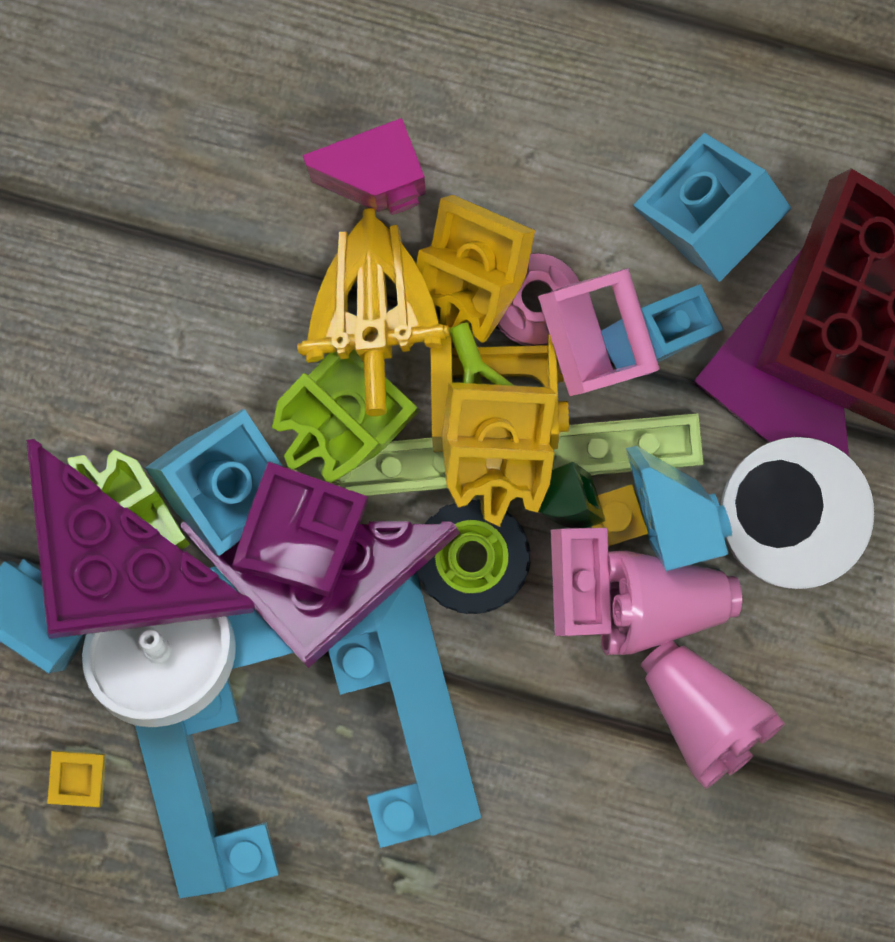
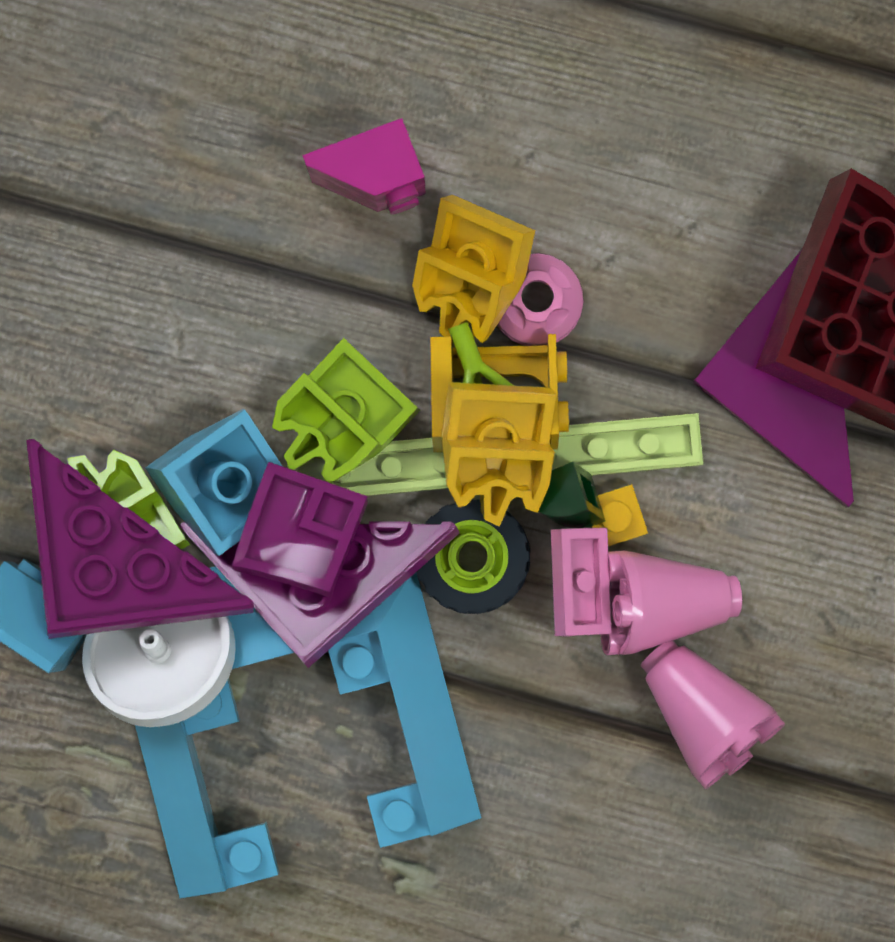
(76, 778): yellow plate -> none
(366, 258): yellow bar -> none
(579, 337): bright pink tile -> none
(672, 326): medium azure slope -> none
(678, 512): medium azure slope -> none
(713, 206): medium azure slope -> none
(798, 513): white piece -> none

